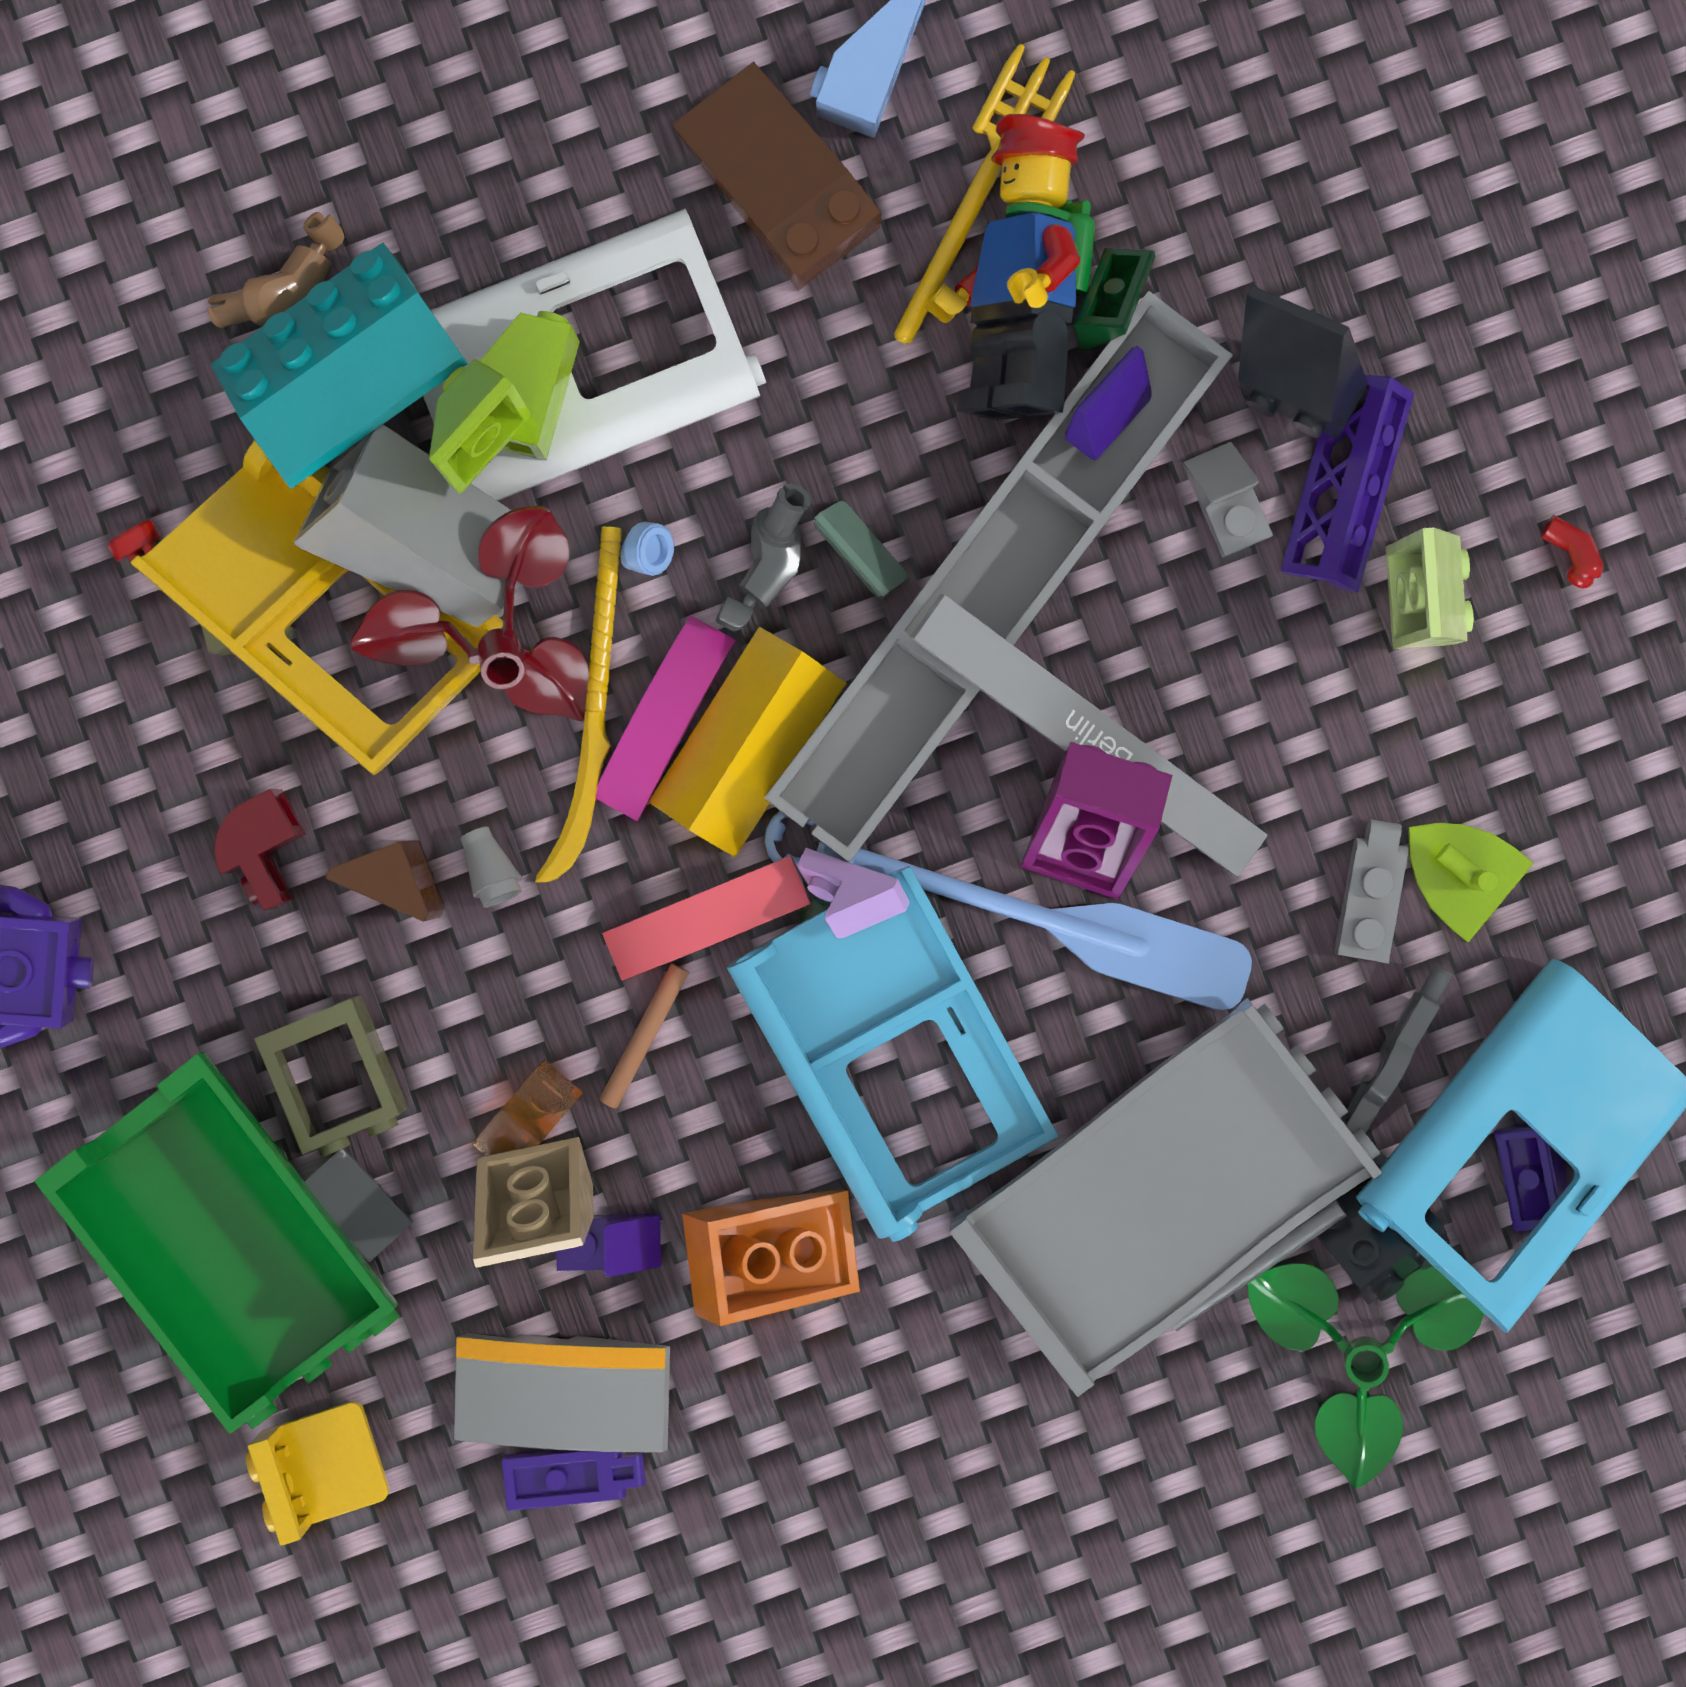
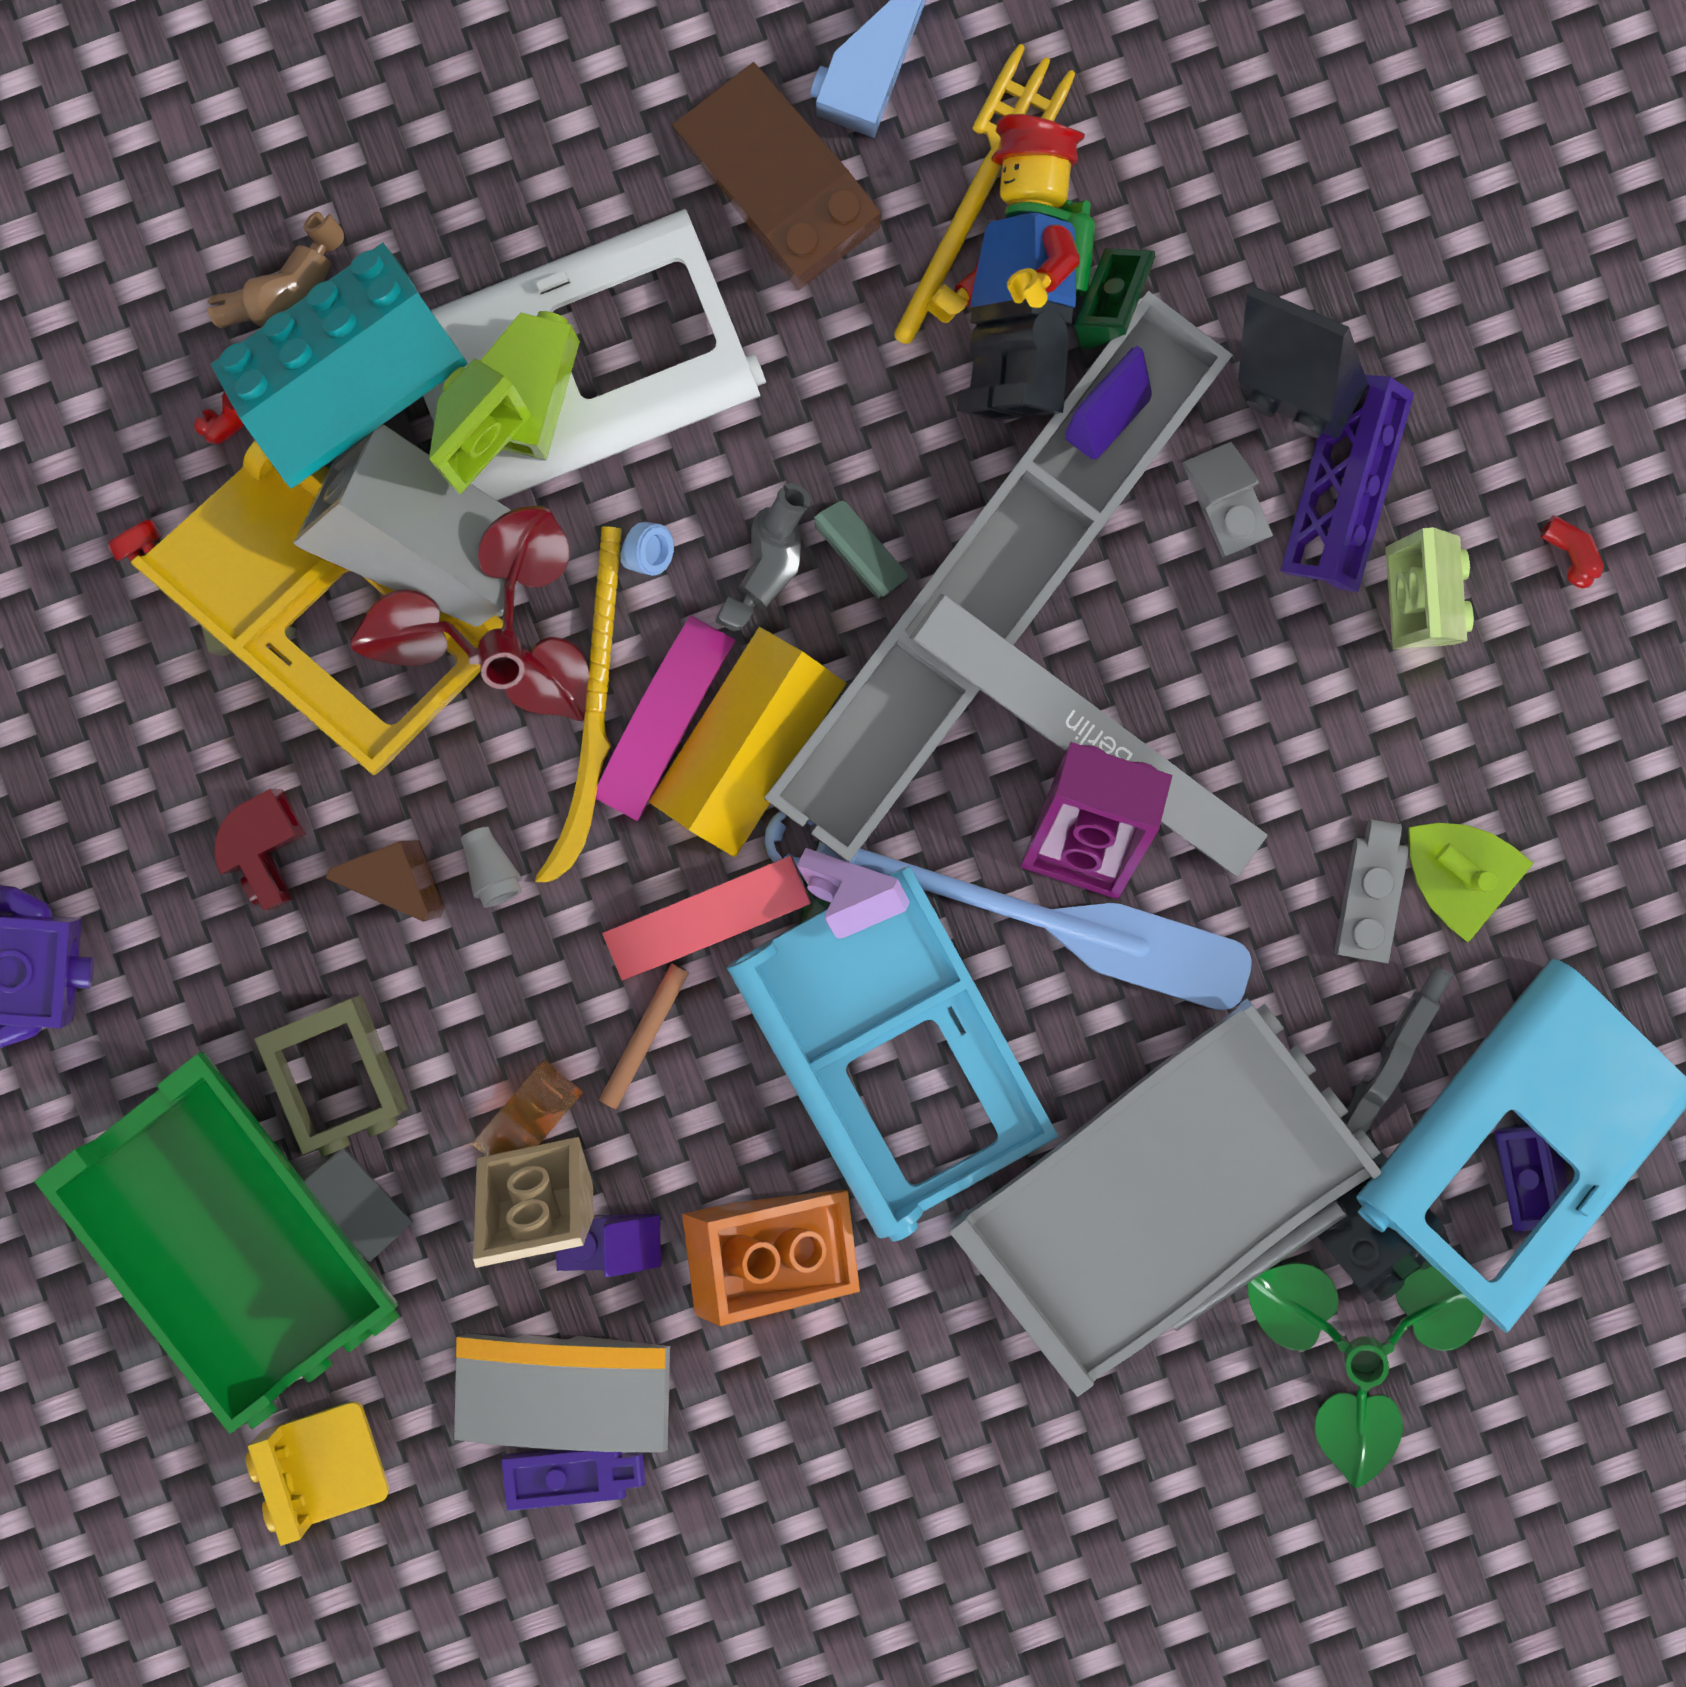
(218, 427): none -> red arm

